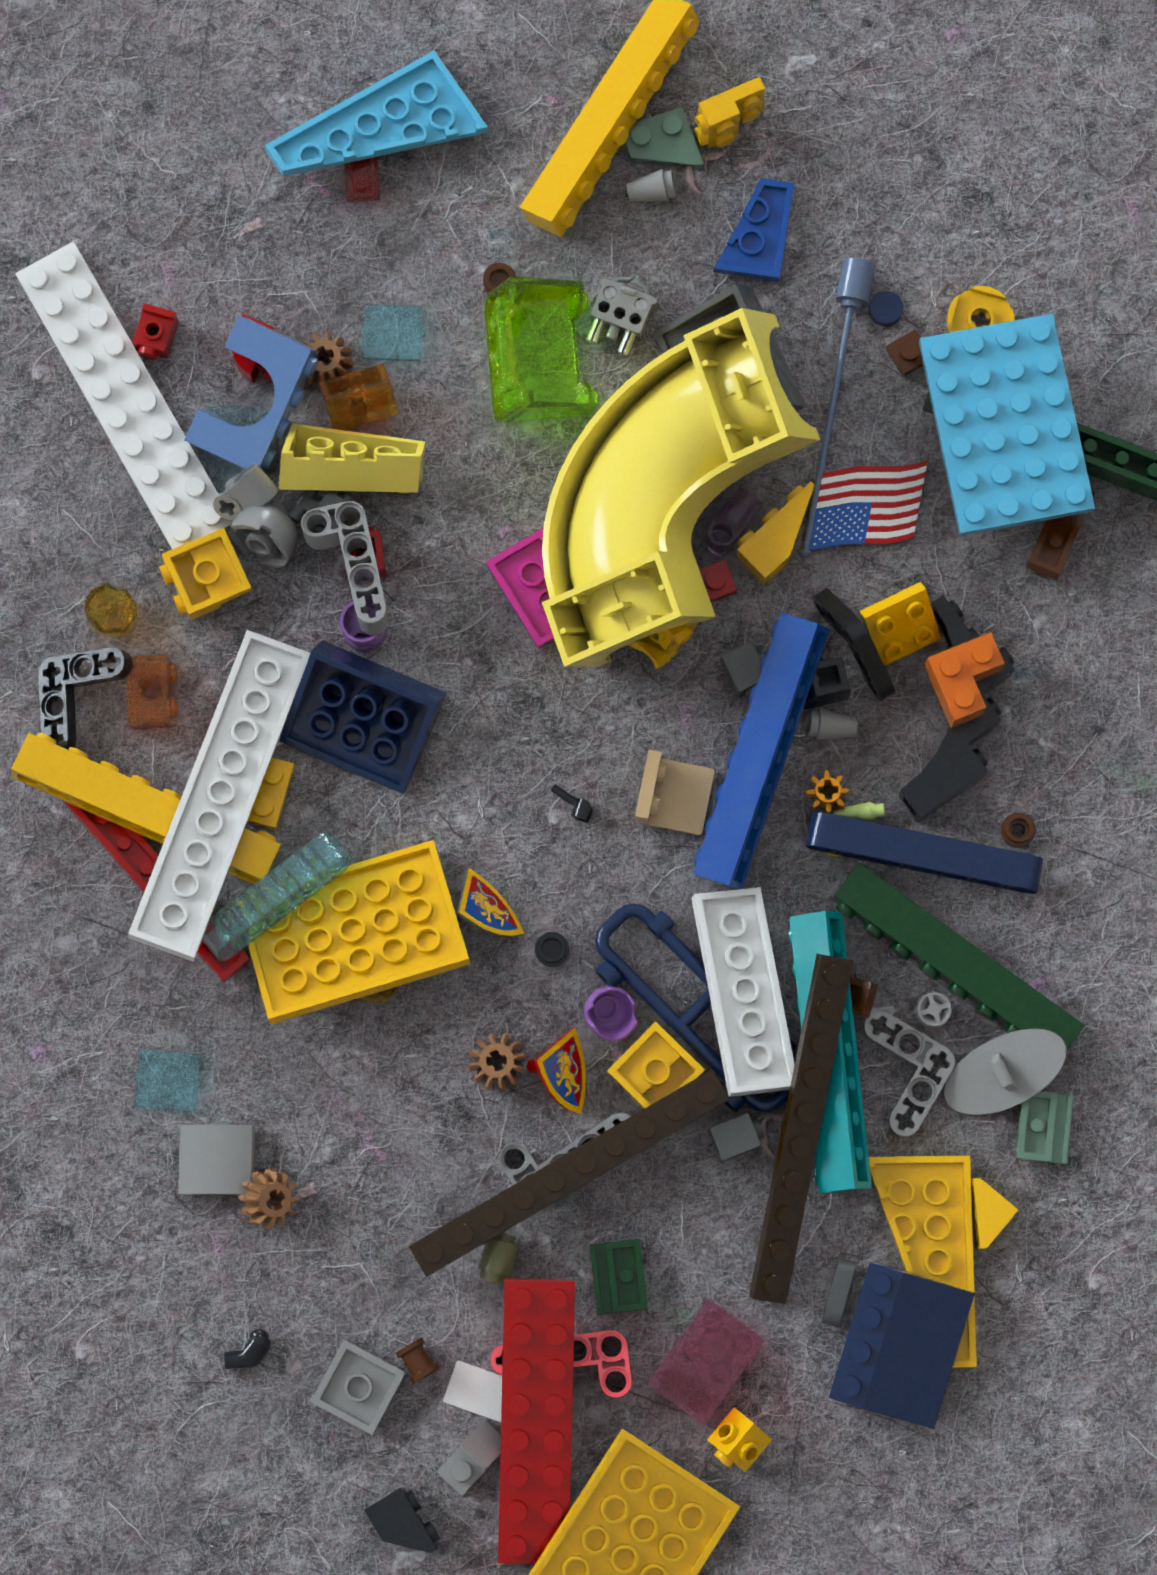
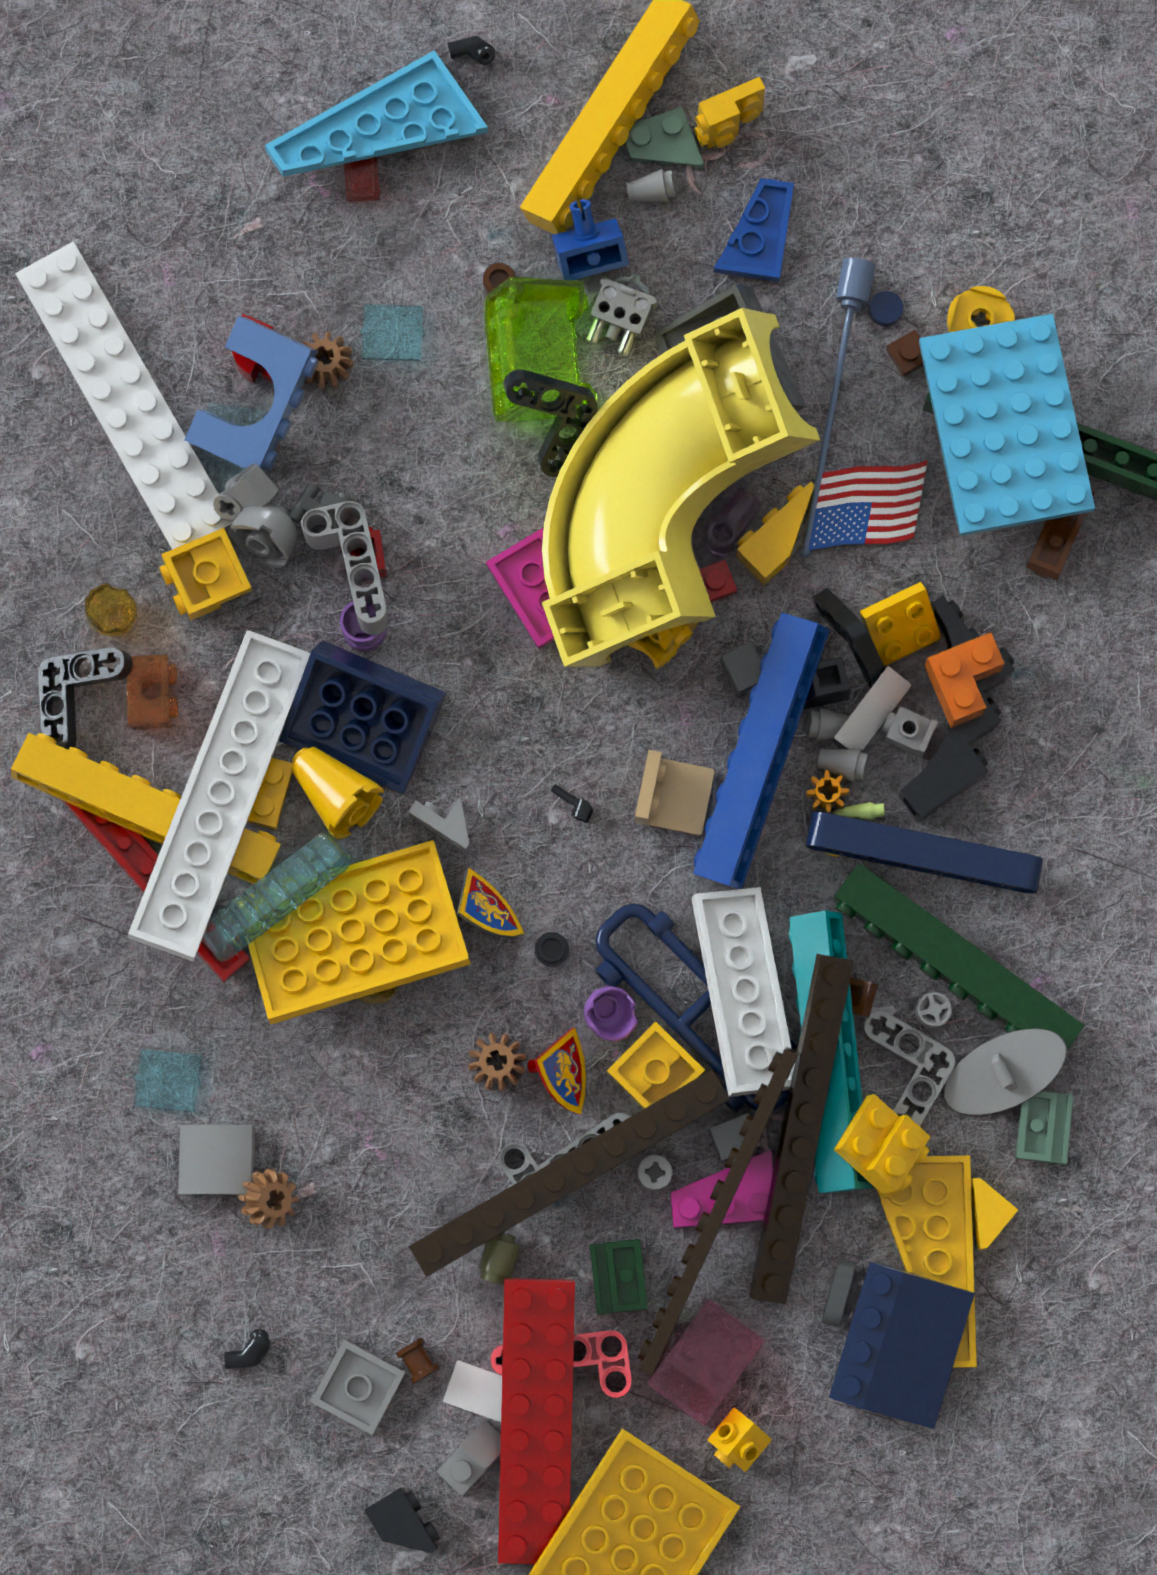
(161, 343): red brick -> none
(336, 791): none -> yellow cone
(349, 461): light yellow wedge -> none
(359, 398): clear orange brick -> none
(451, 829): none -> light grey slope
(474, 48): none -> black arm
(562, 407): none -> black beam
(589, 246): none -> blue brick
(653, 1178): none -> light grey wheel
(710, 1223): none -> dark brown plate
(747, 1205): none -> dark pink wing
(846, 762): none -> light grey cone
(873, 710): none -> white sticker
(883, 1145): none -> yellow plate
(912, 743): none -> light grey brick
(1022, 820): reddish brown plate -> none

